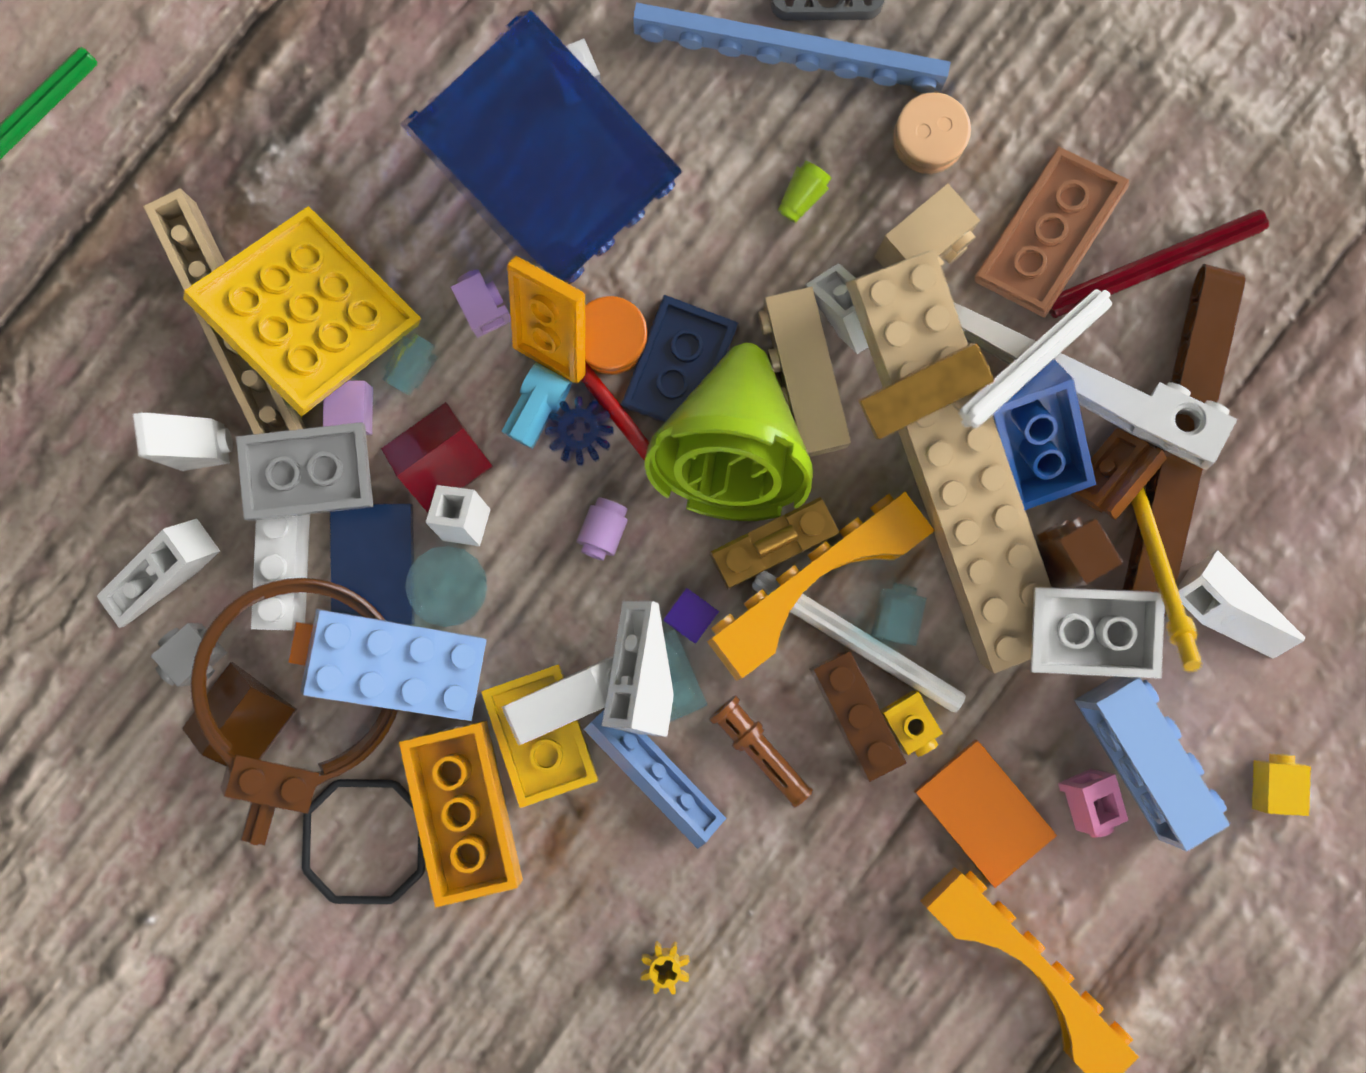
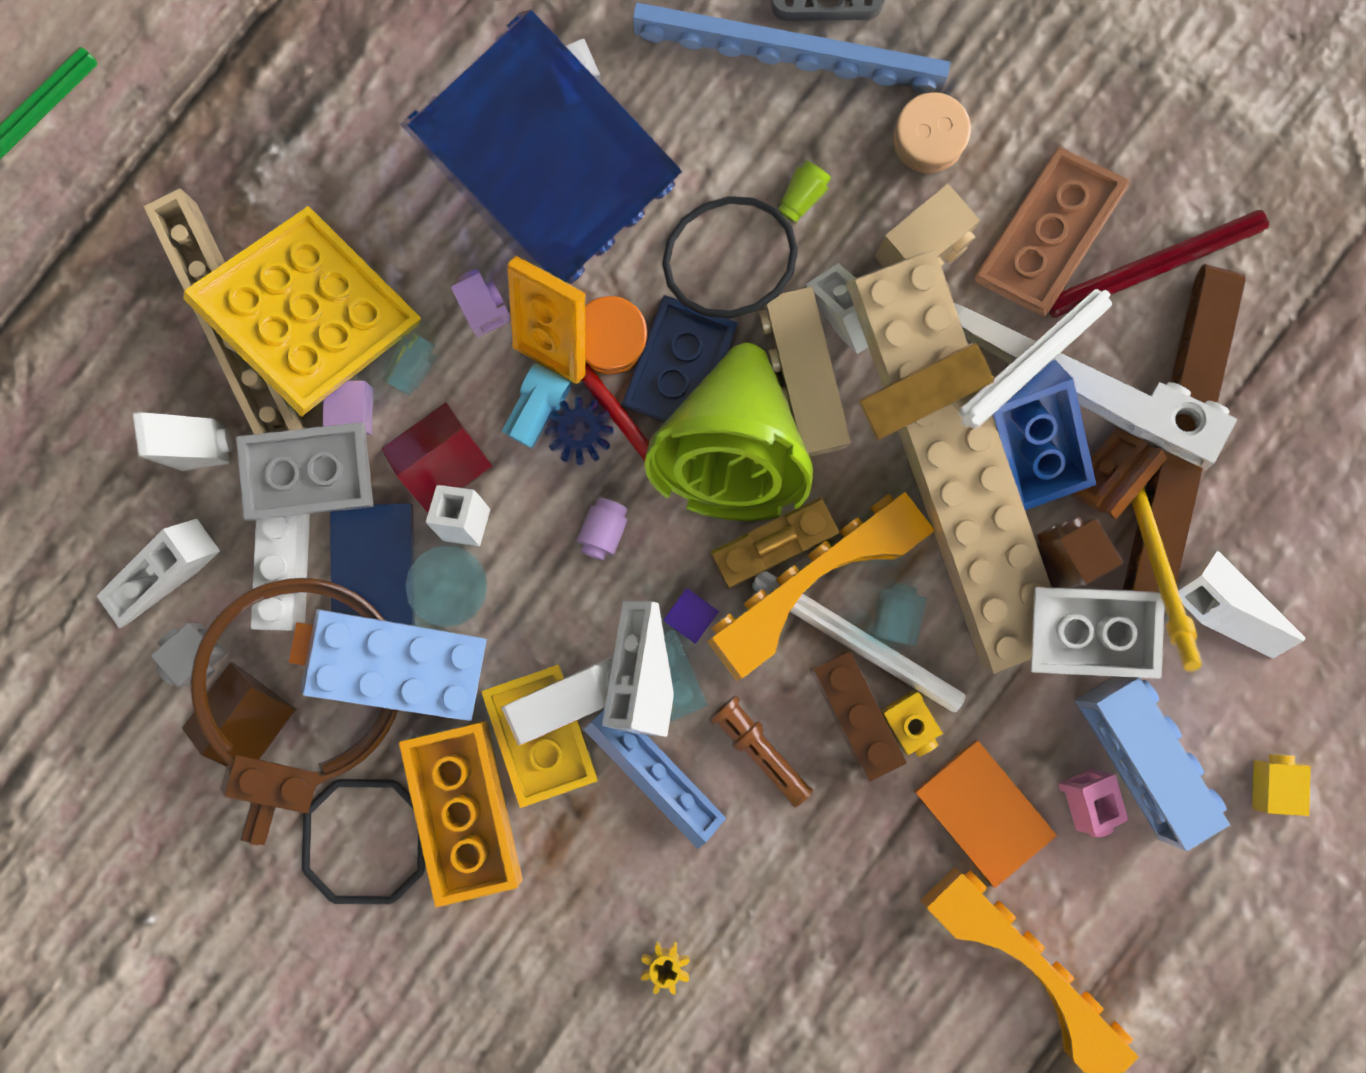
(742, 310): none -> black piece

